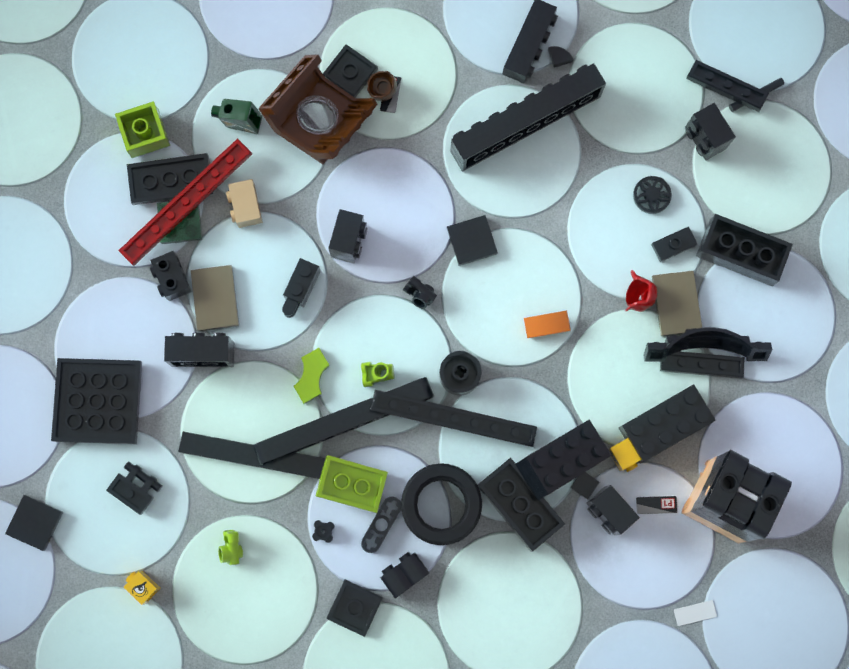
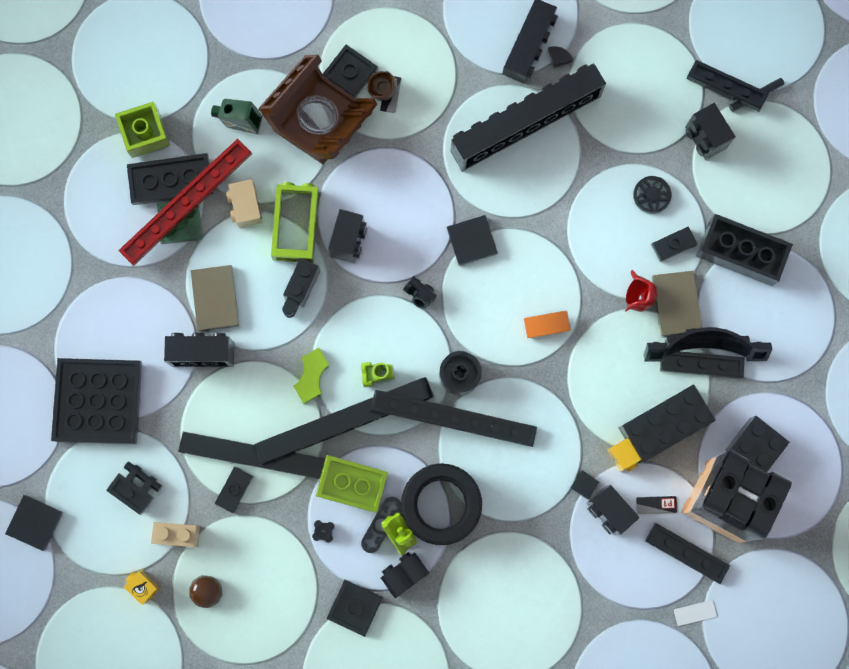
(170, 276): black brick -> none
(175, 534): none -> tan brick
(205, 591): none -> reddish brown hair
(231, 550): lime plate -> none
(234, 490): none -> black plate
(292, 255): none -> lime window
(399, 533): none -> lime hips
(513, 499): black brick -> none
(563, 459): black brick -> none
(687, 553): none -> black tile
(758, 443): none -> black brick

